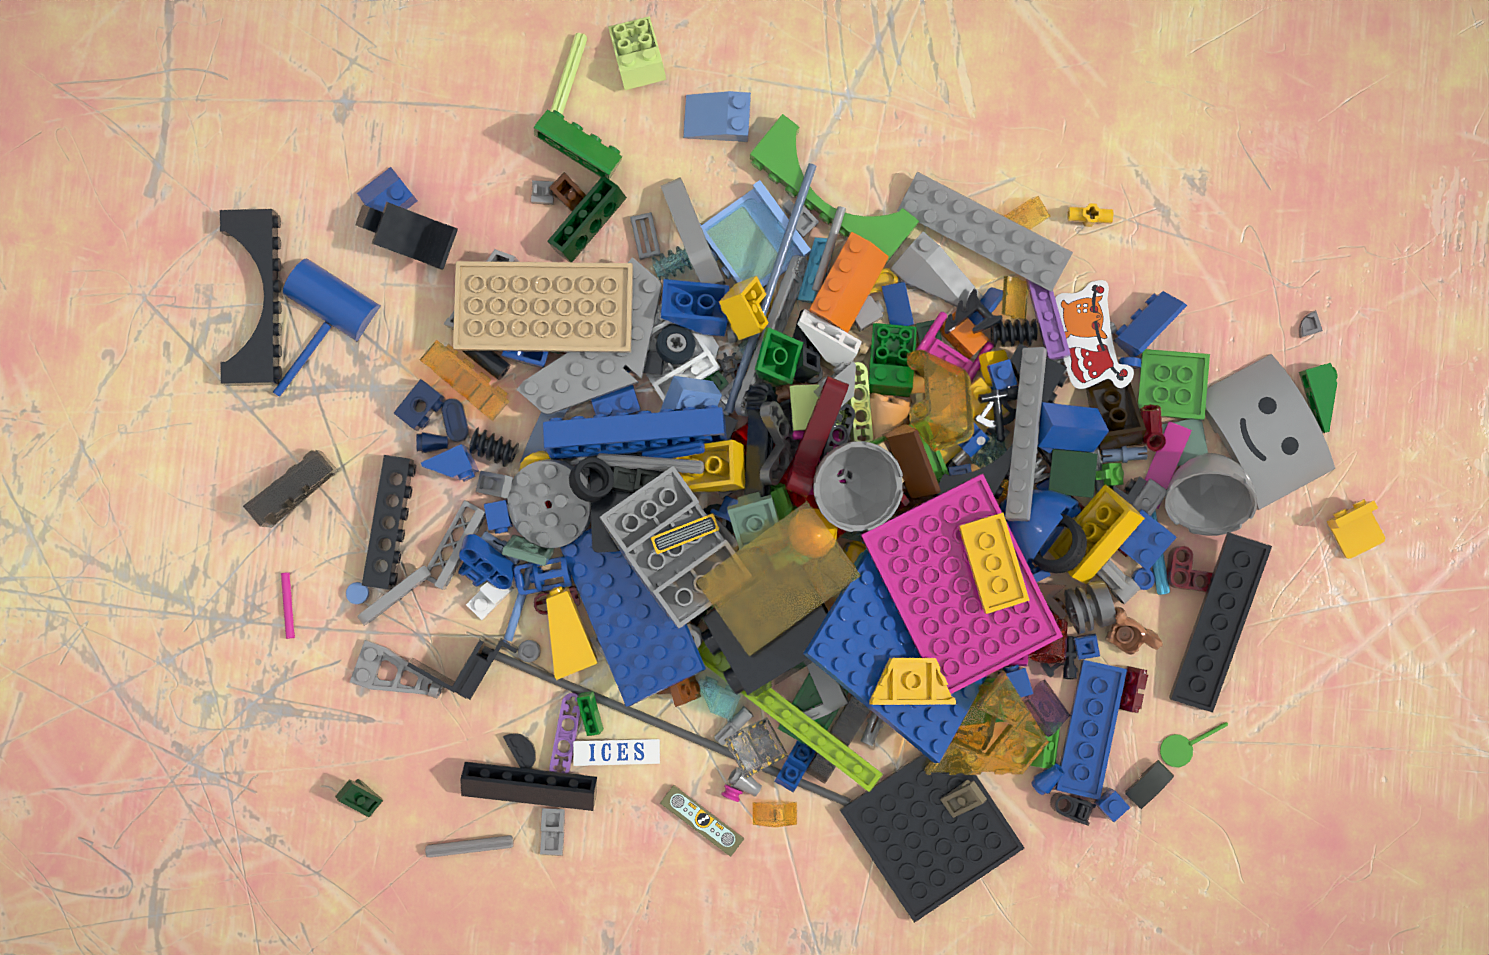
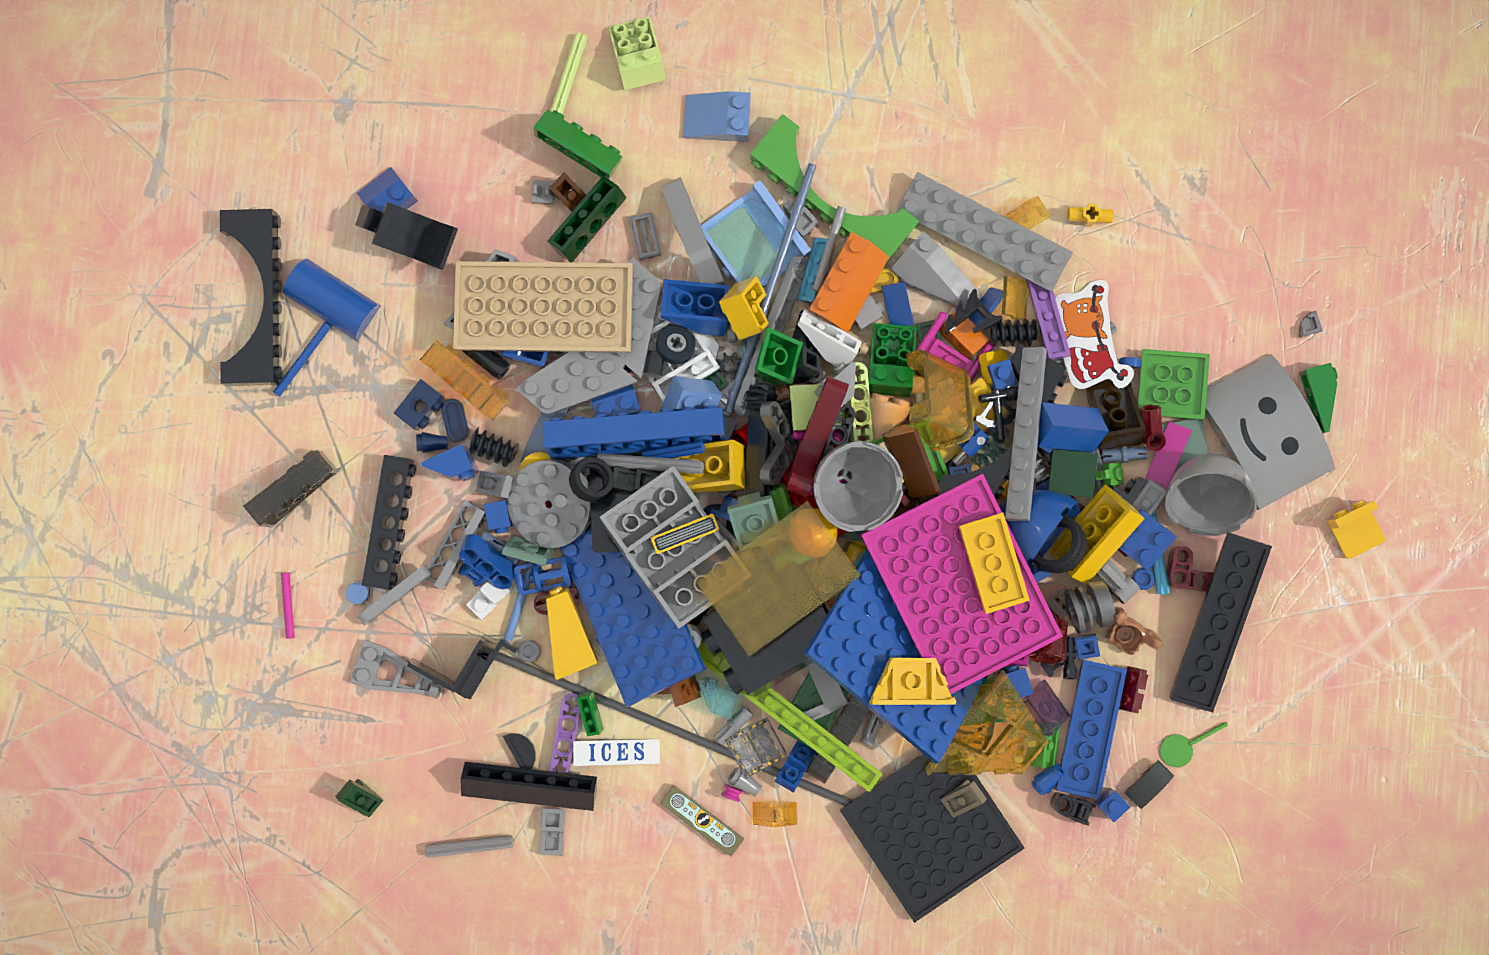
(671, 263): clear light blue piece -> none
(1148, 323): blue slope -> none

